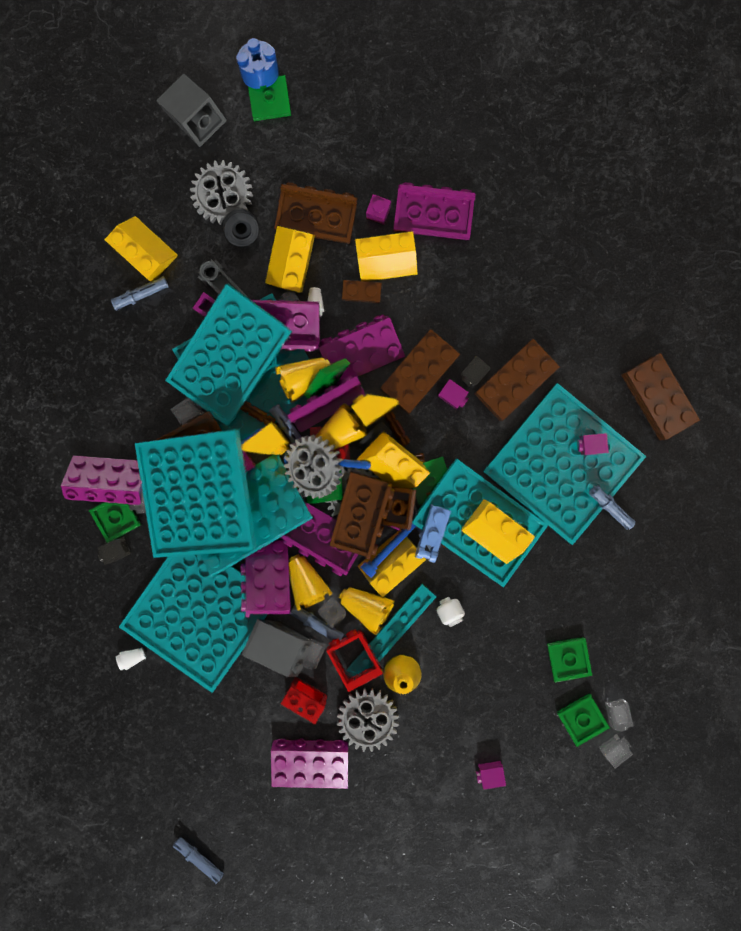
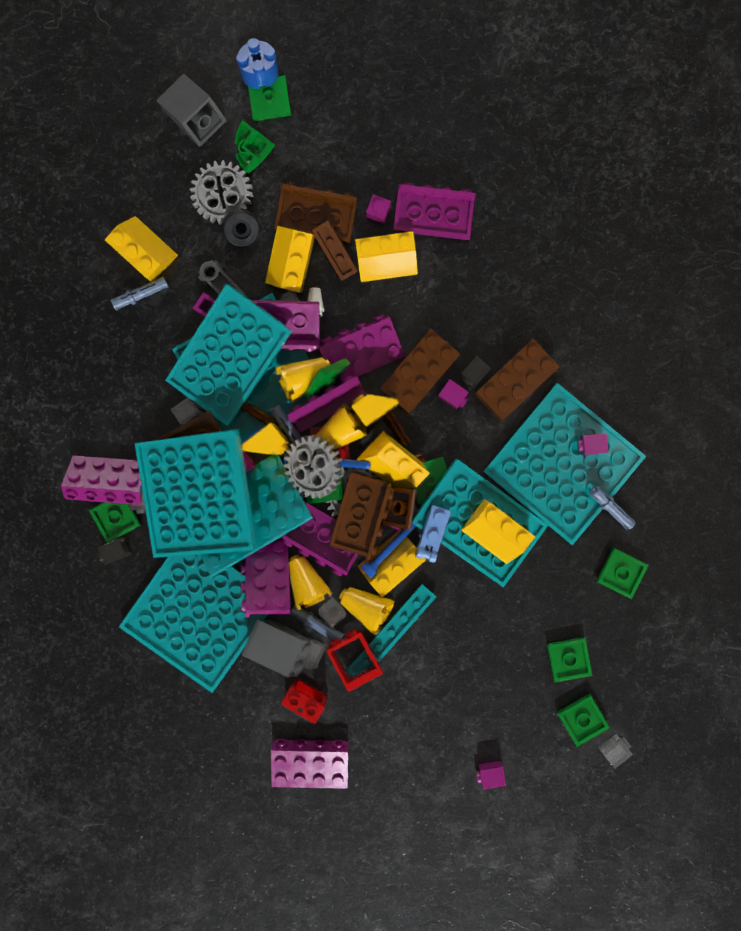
(130, 658): white cone -> none
(192, 855): sand blue pin -> none
(252, 147): none -> green brick
(335, 250): none -> reddish brown plate
(356, 733): light grey gear -> none
(361, 291): reddish brown plate -> none
(402, 674): yellow cone -> none
(450, 611): white head -> none
(619, 715): clear brick -> none
(622, 573): none -> green plate
(660, 397): reddish brown brick -> none

